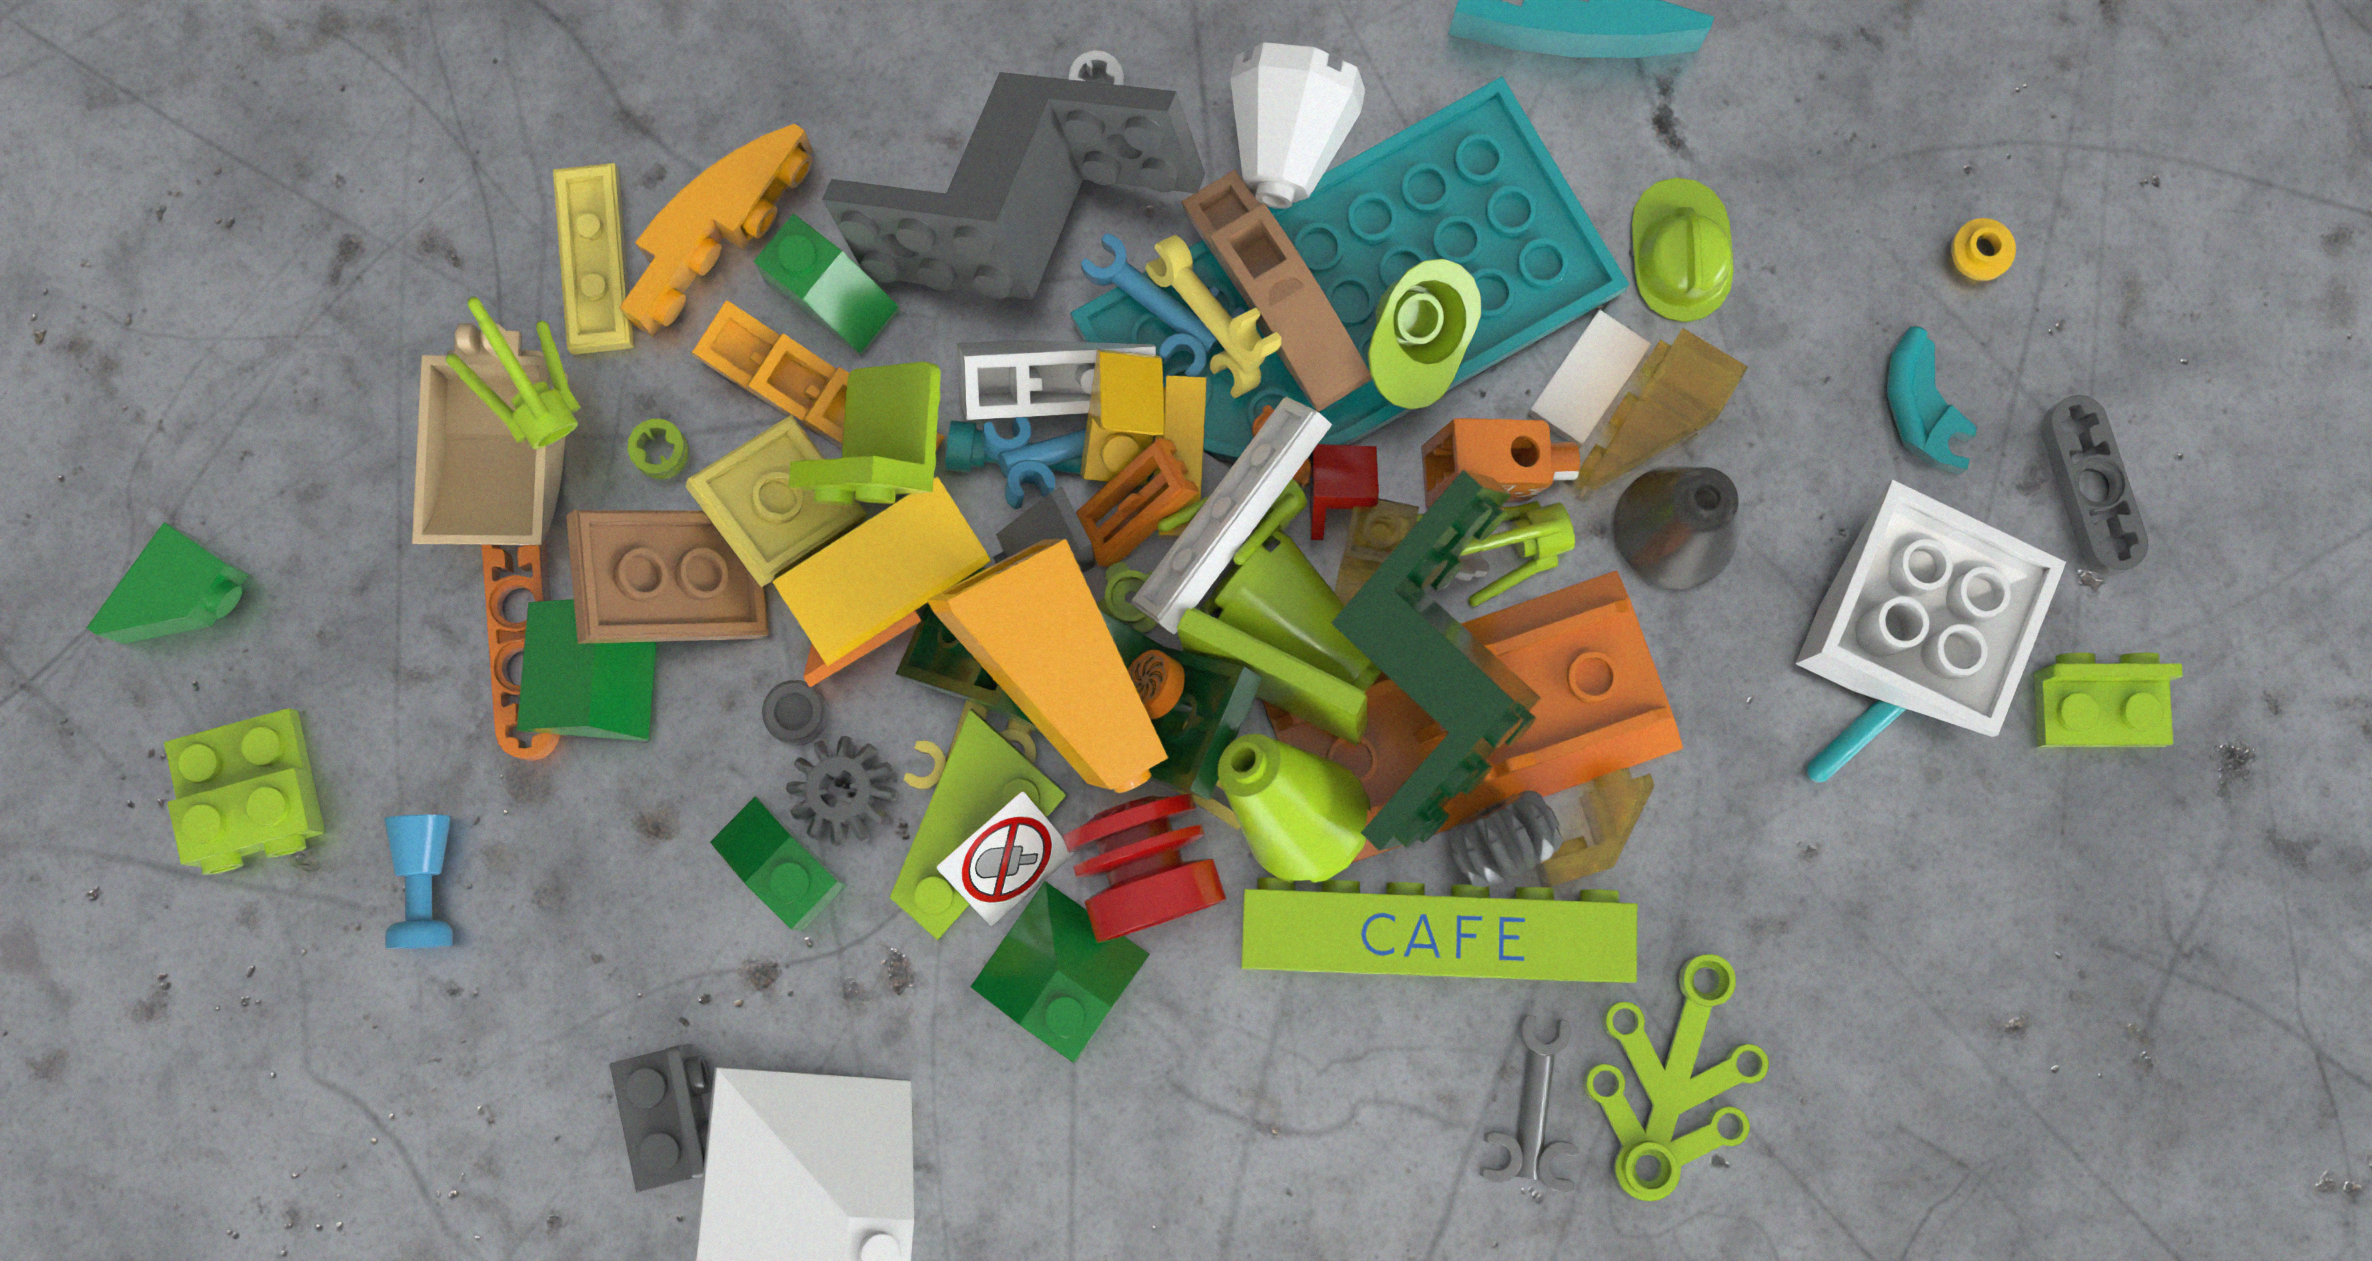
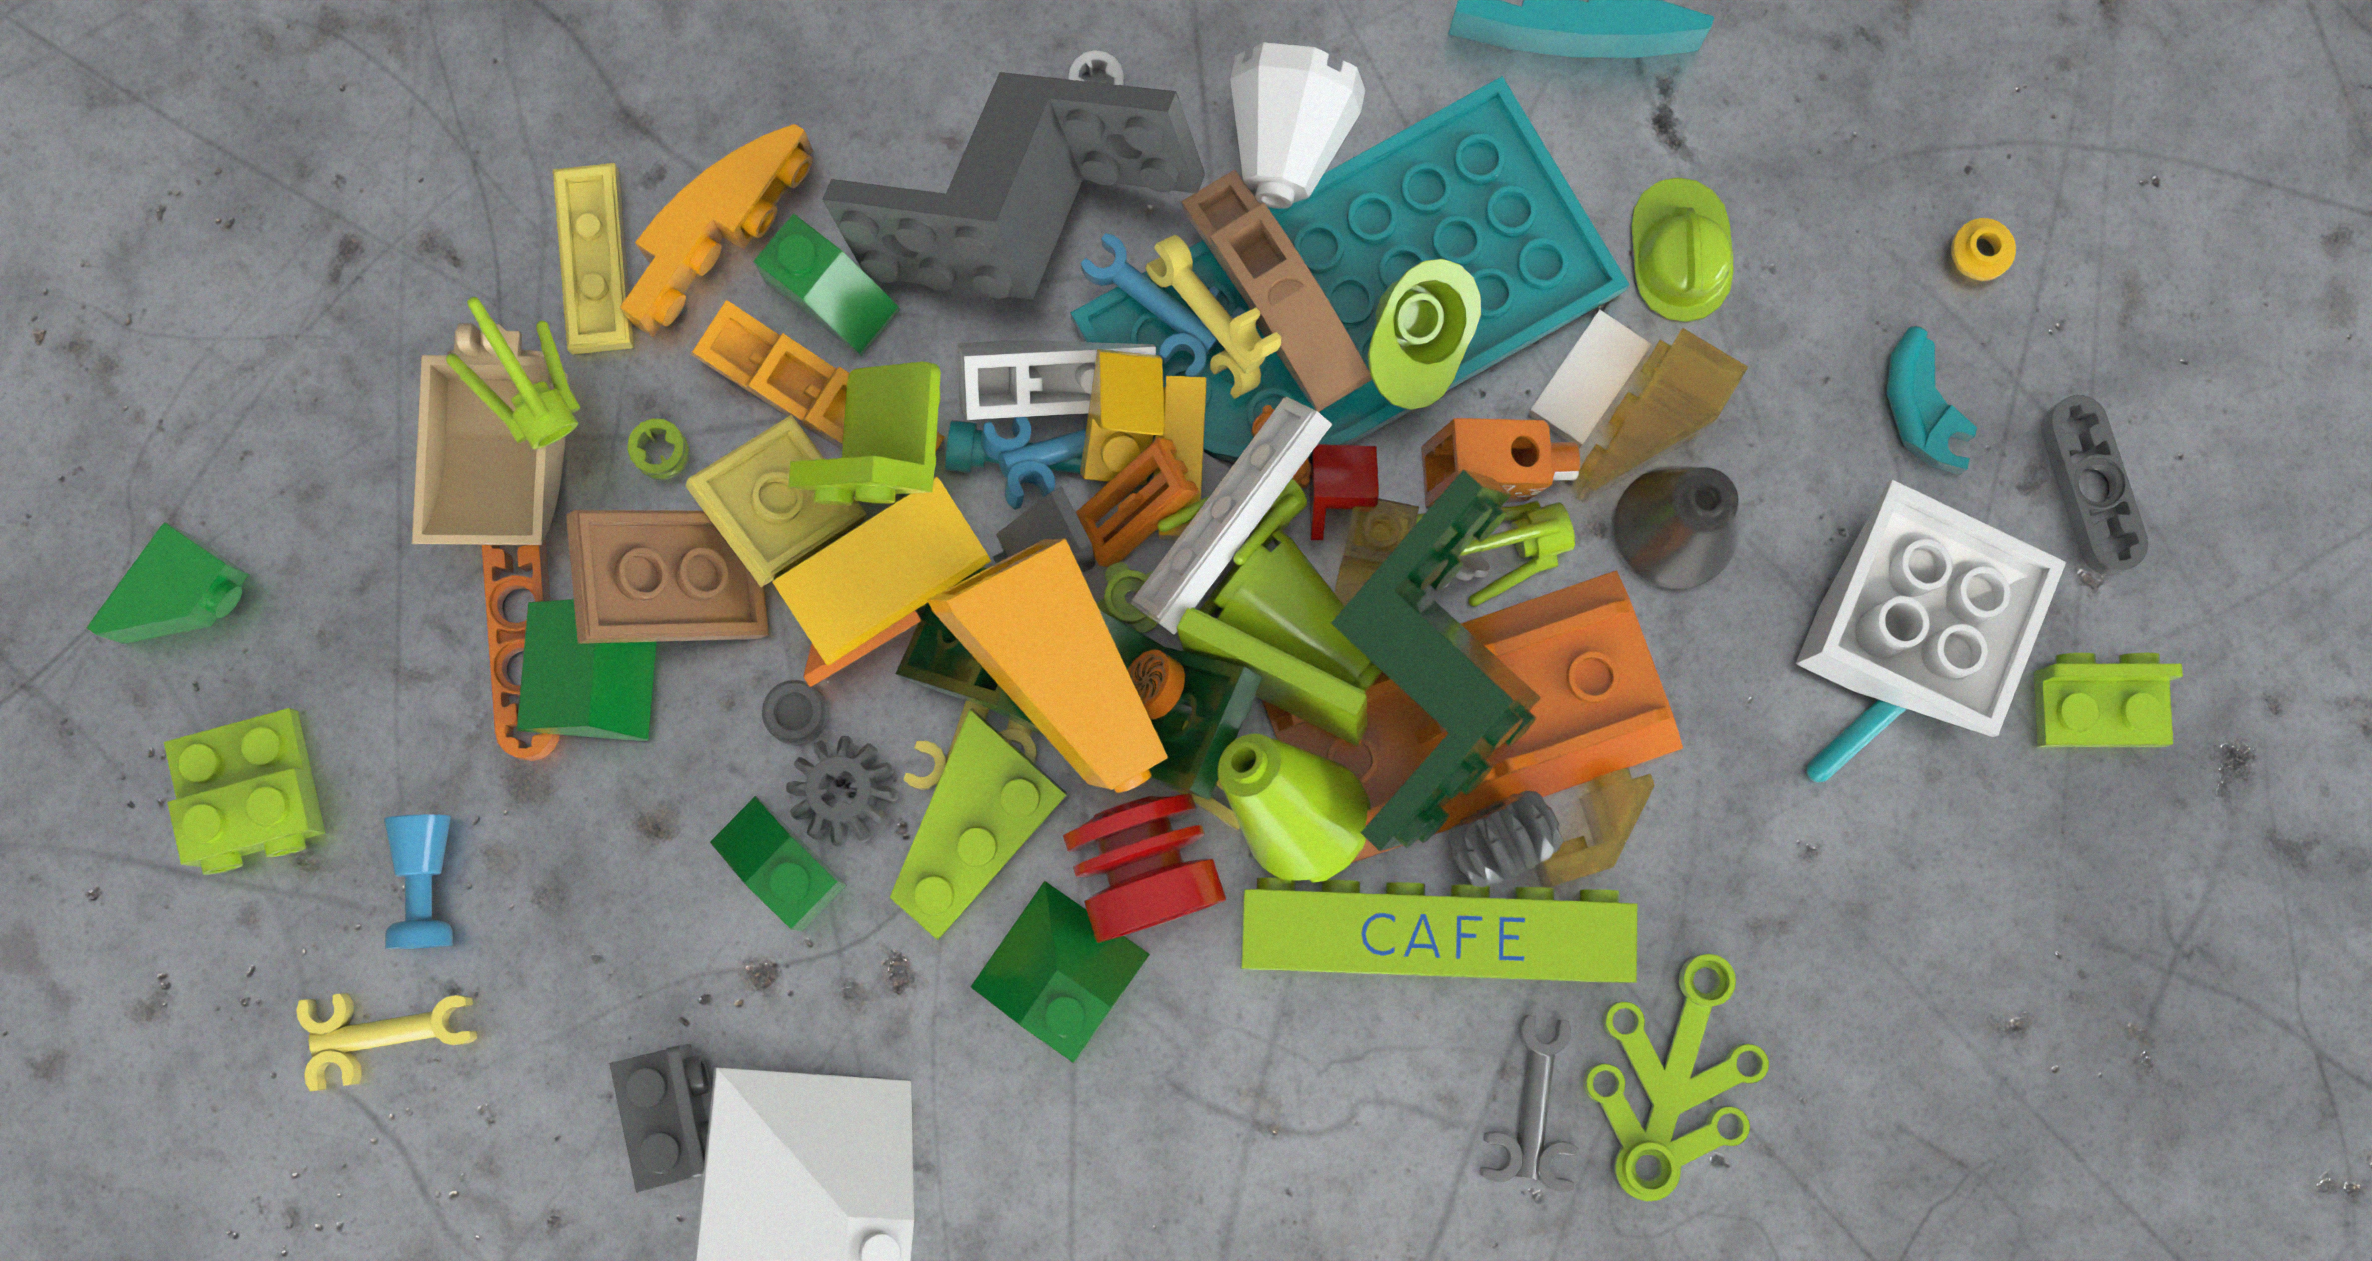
(335, 1040): none -> light yellow bar
(1005, 859): sticker -> none

